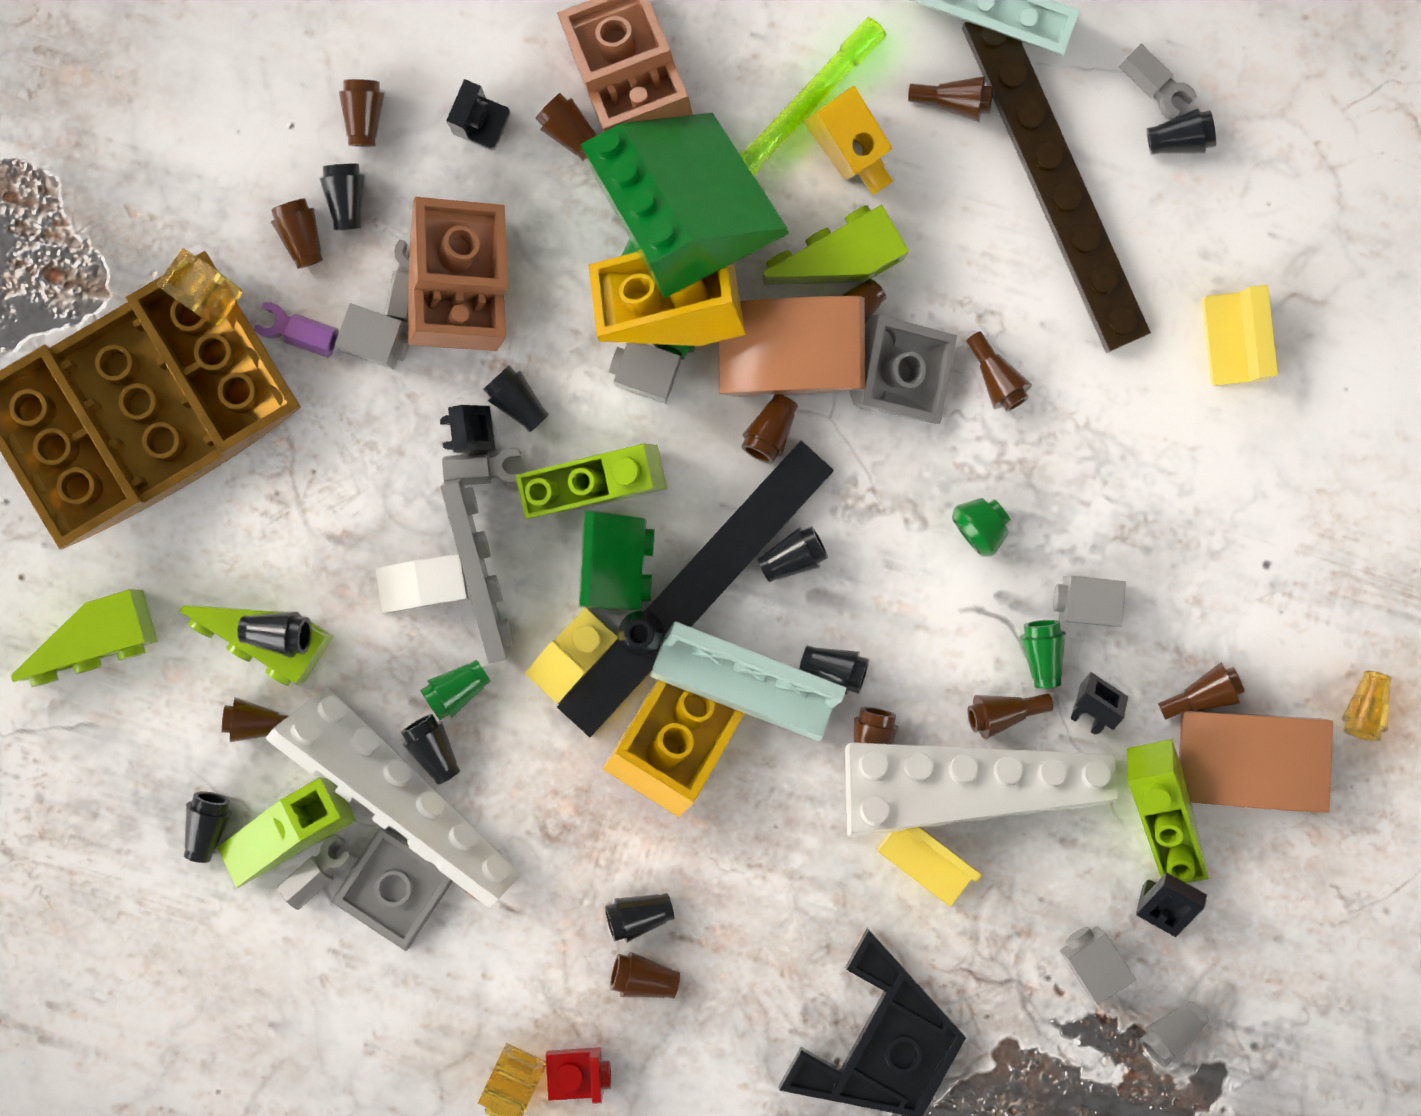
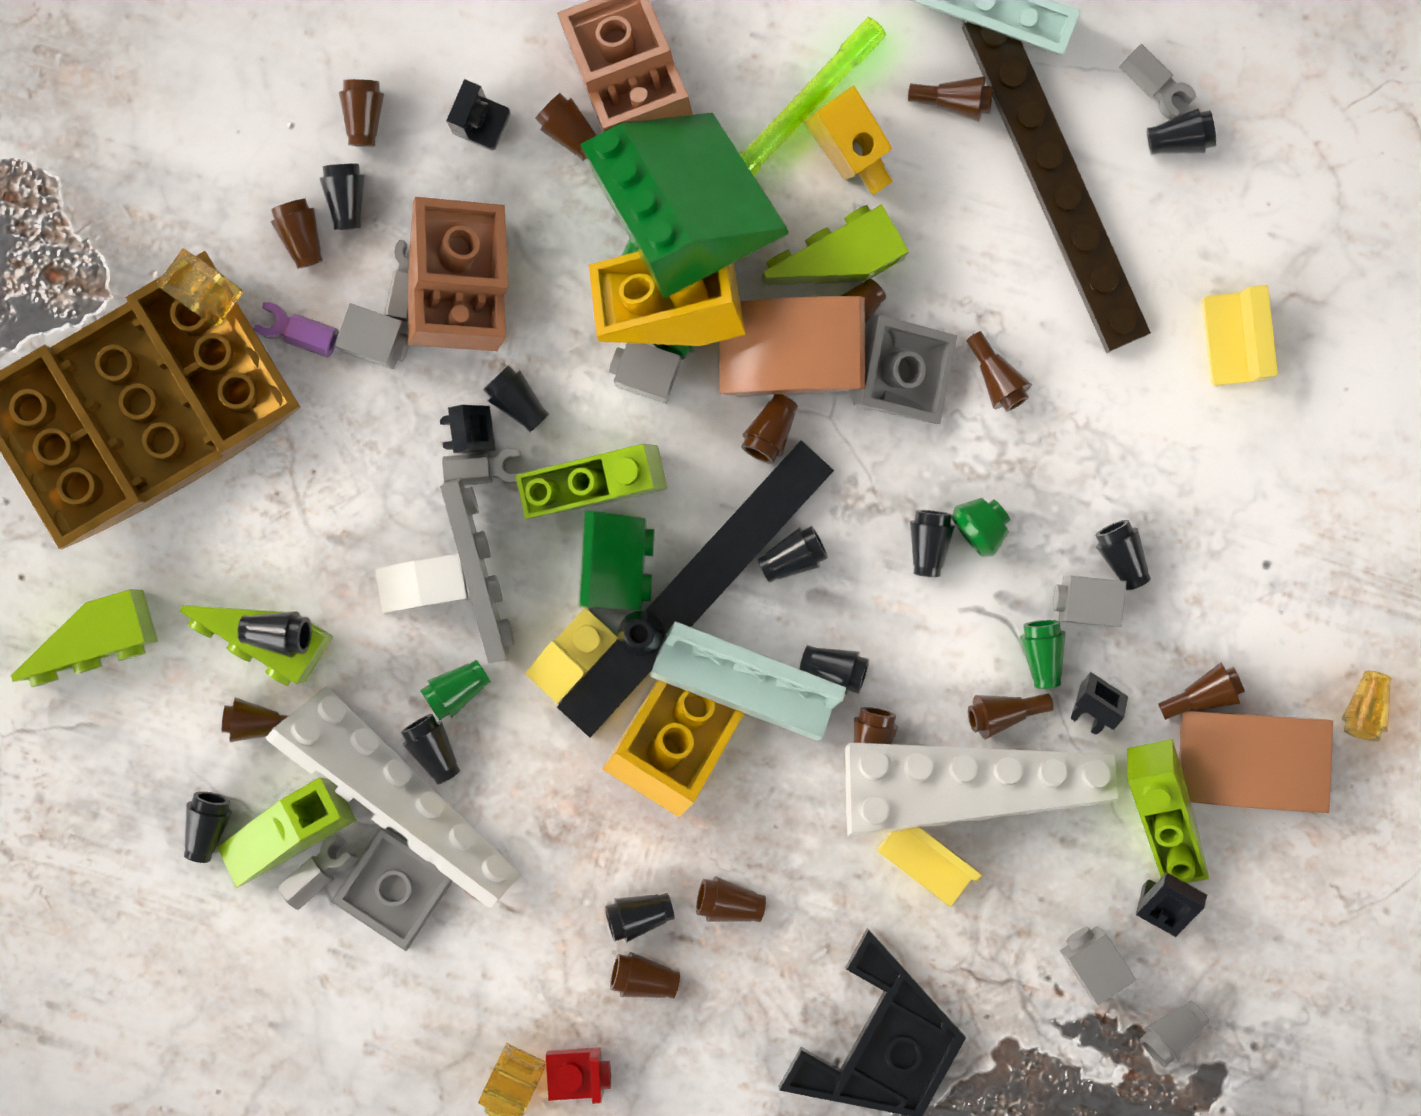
(728, 902): none -> reddish brown cone
(930, 541): none -> black cone
(1124, 553): none -> black cone

